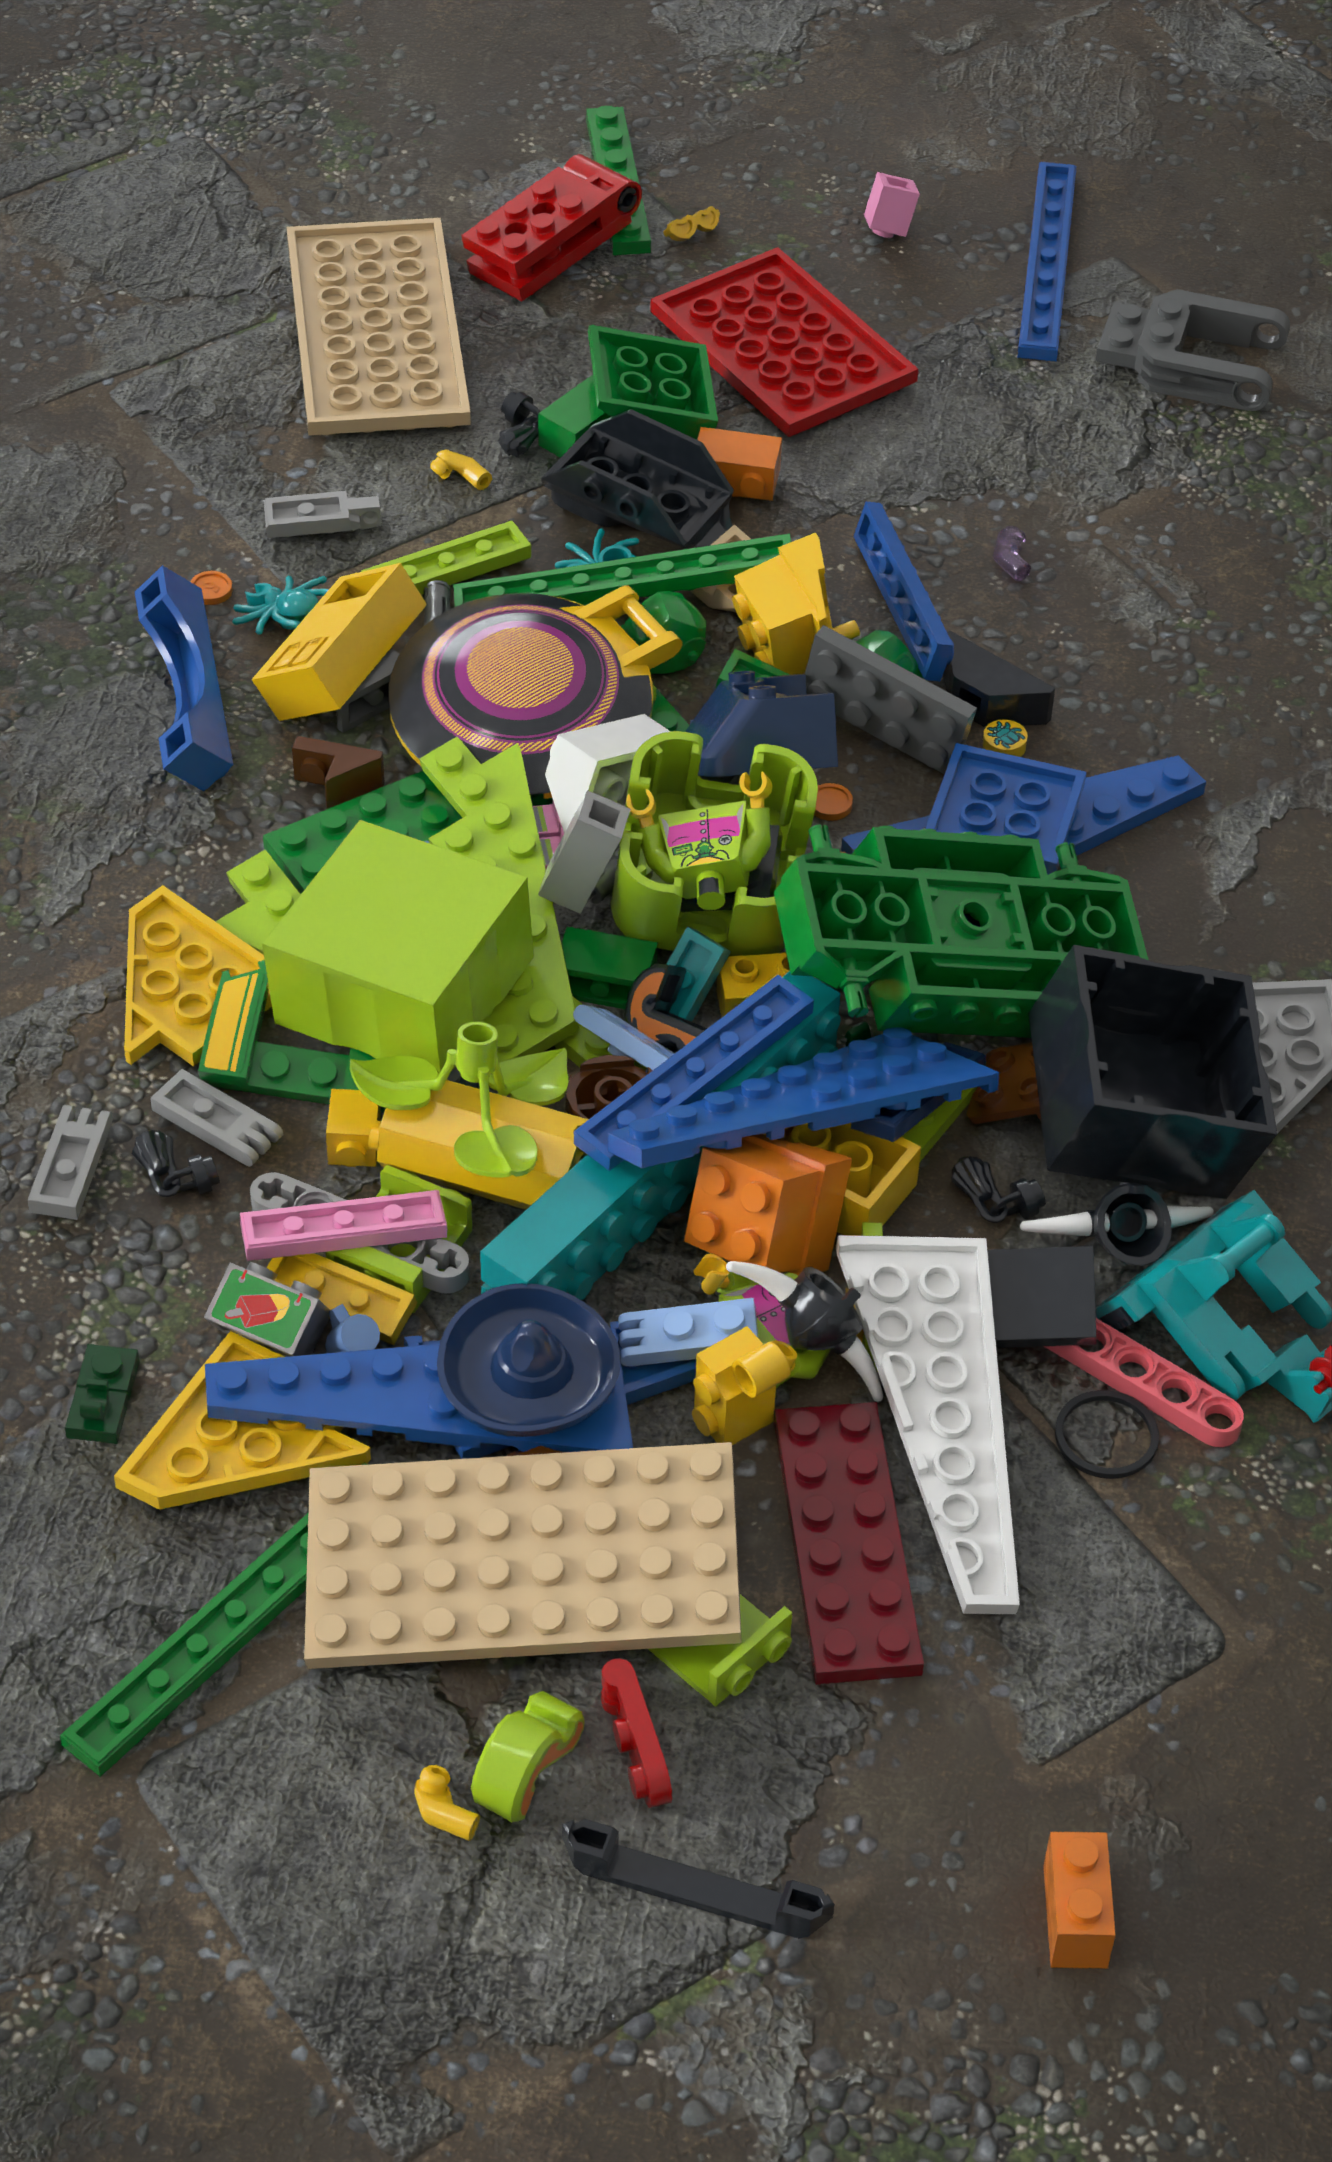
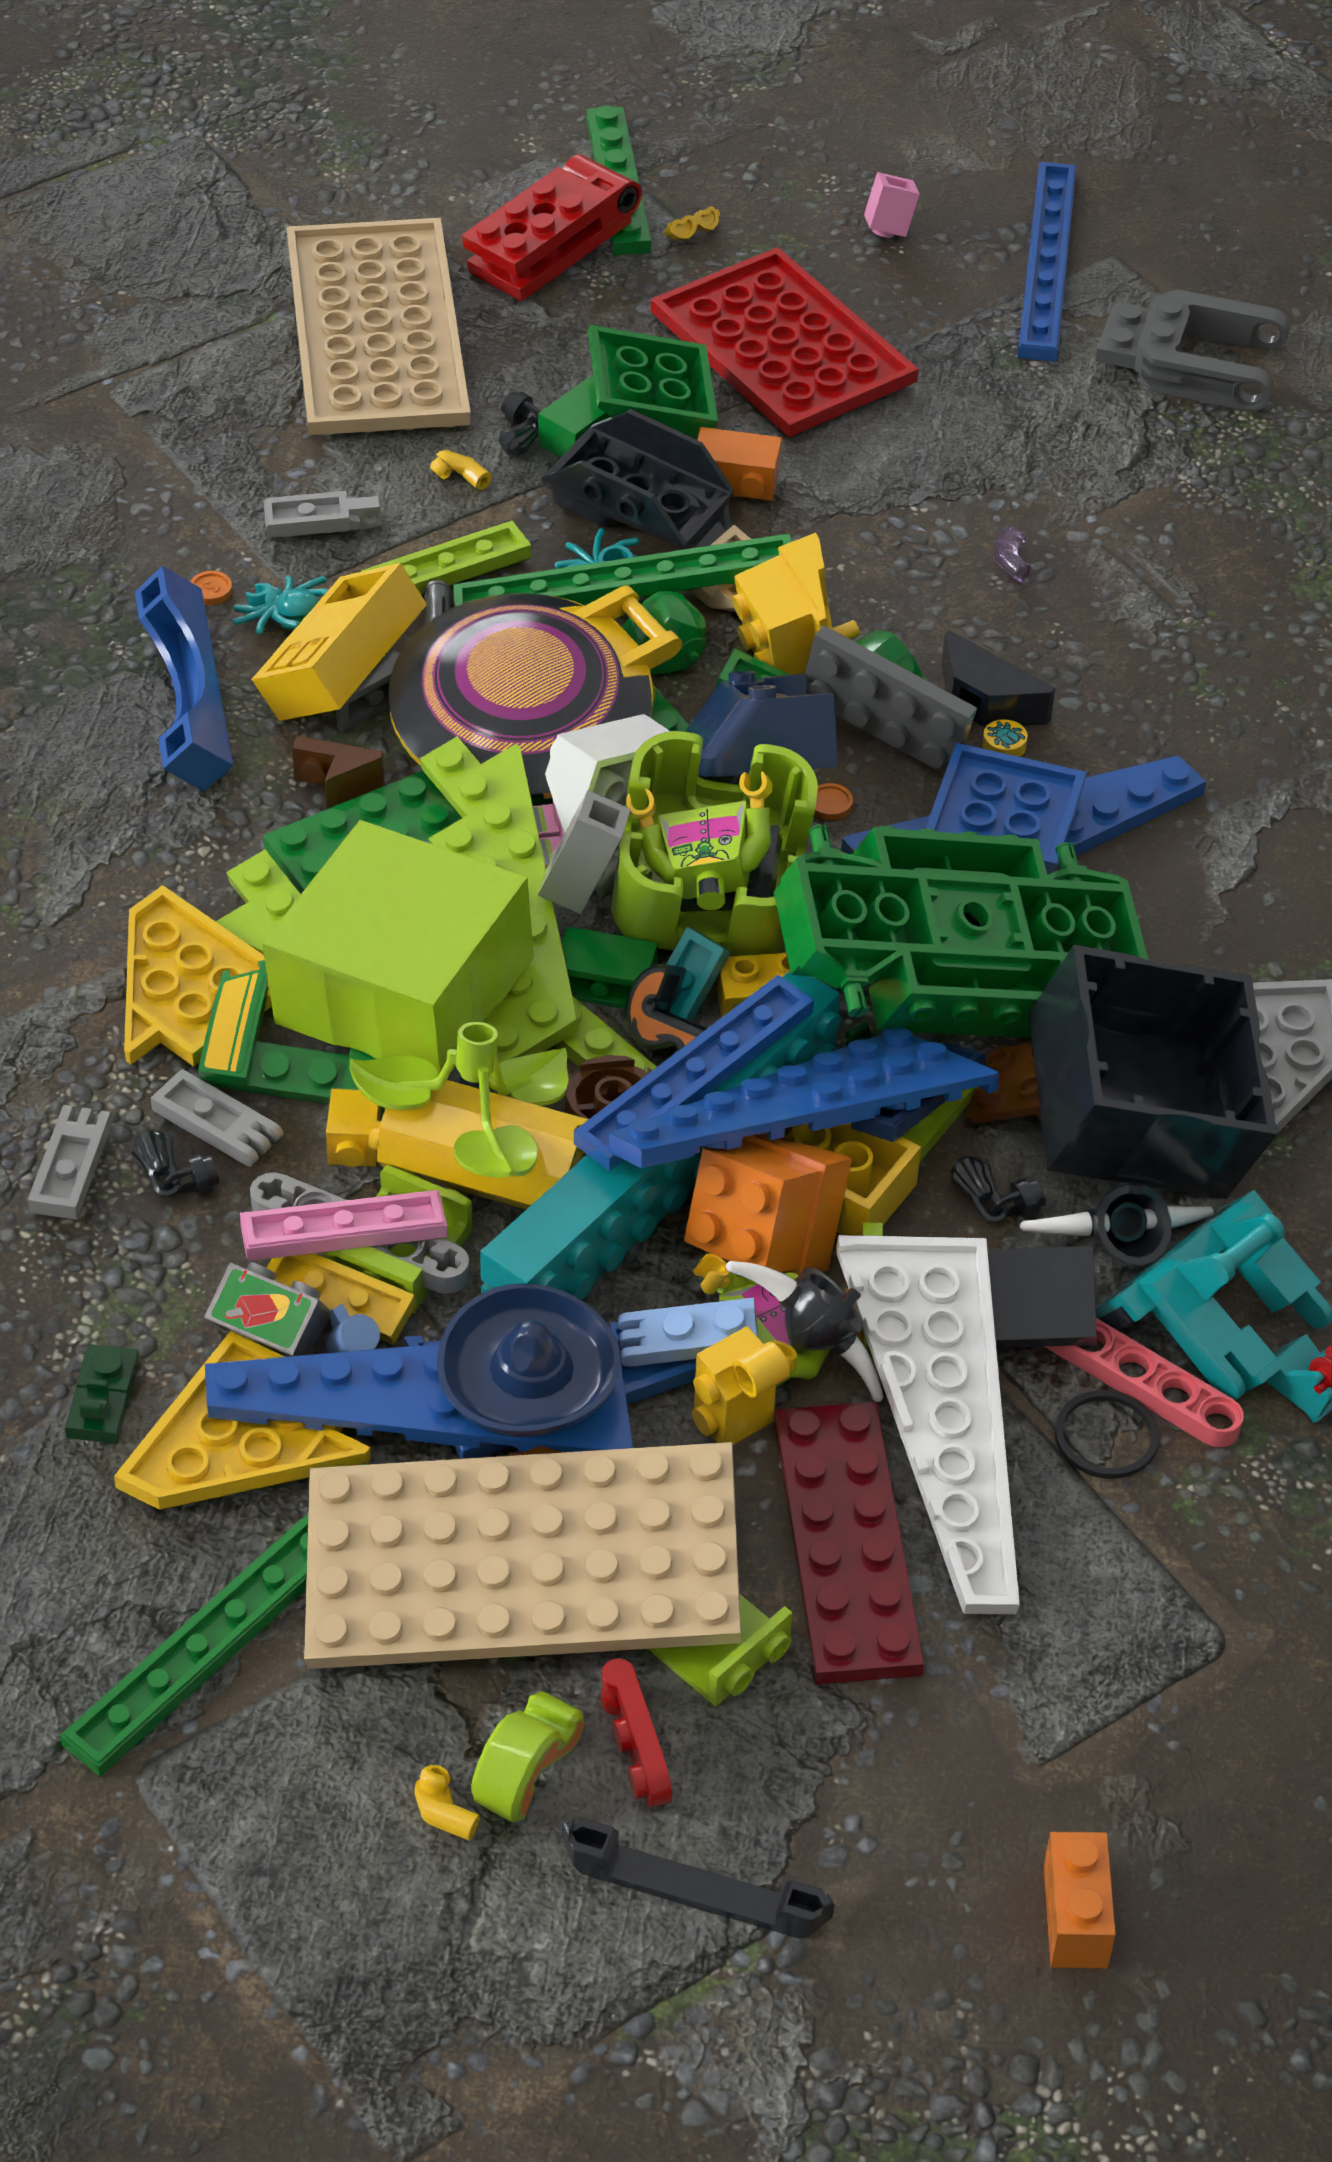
(623, 1037): light blue hinge -> none
(903, 592): blue plate -> none

